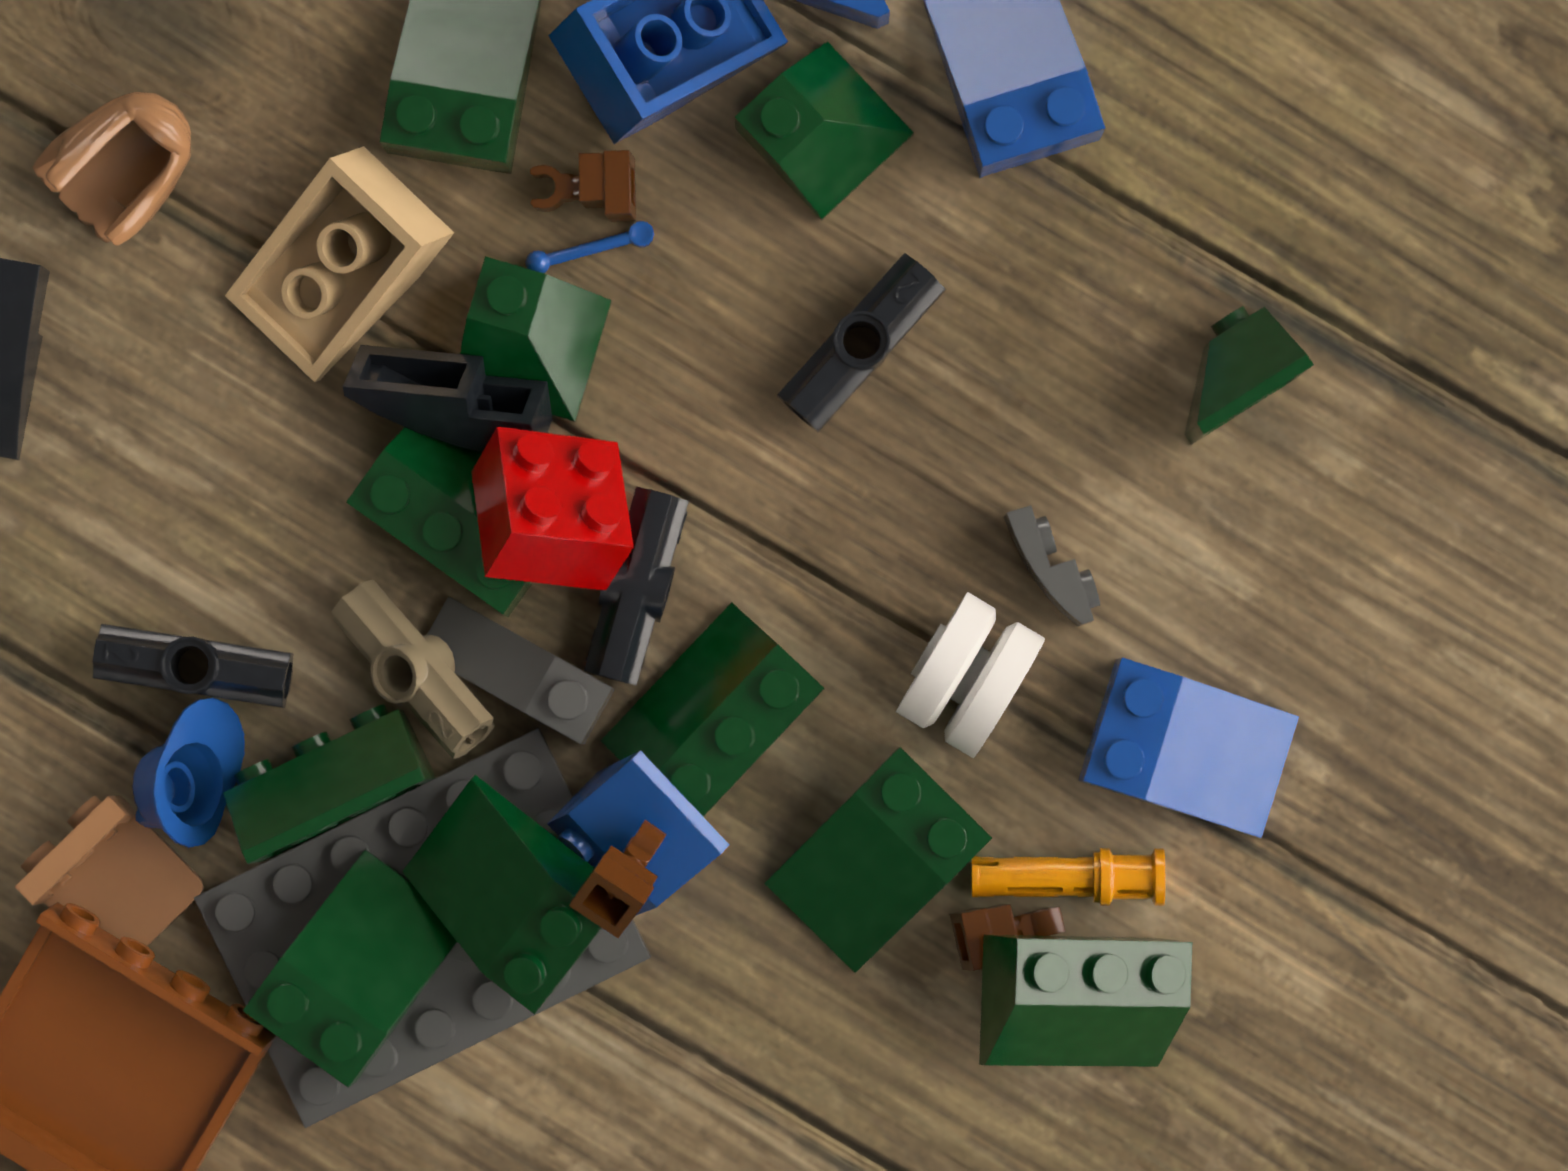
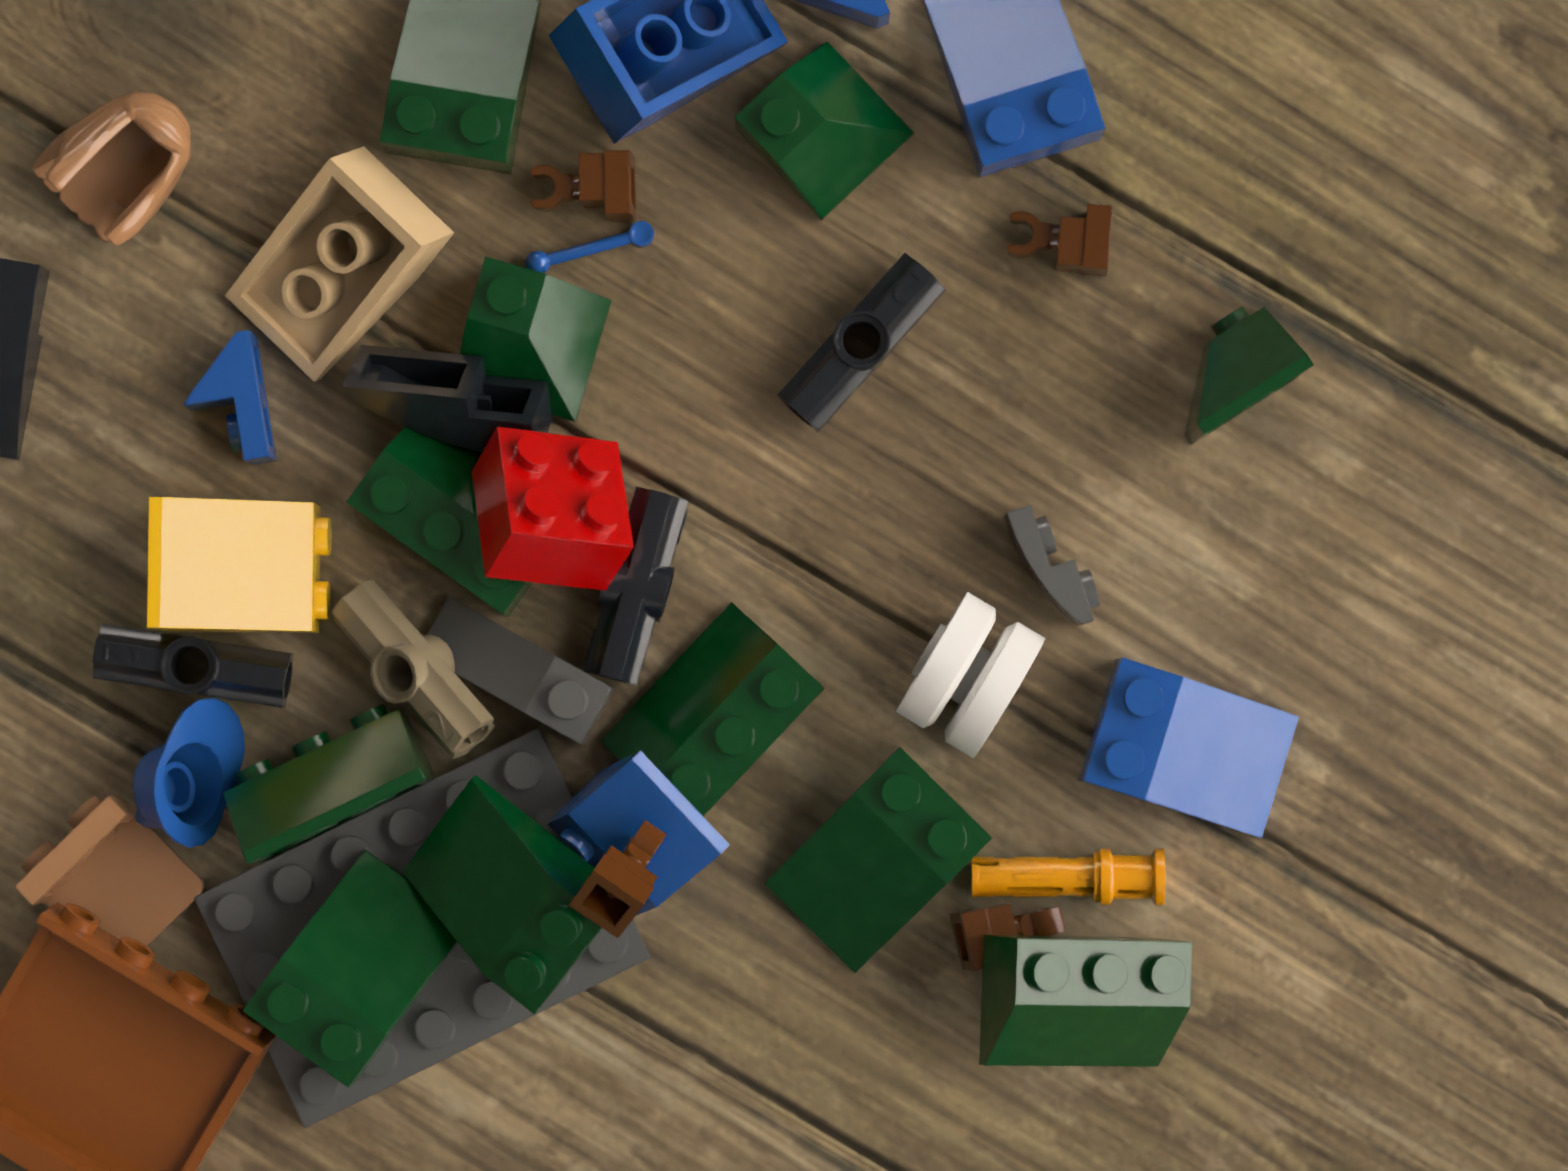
(236, 566): none -> yellow slope
(239, 380): none -> blue slope
(1080, 242): none -> reddish brown piece

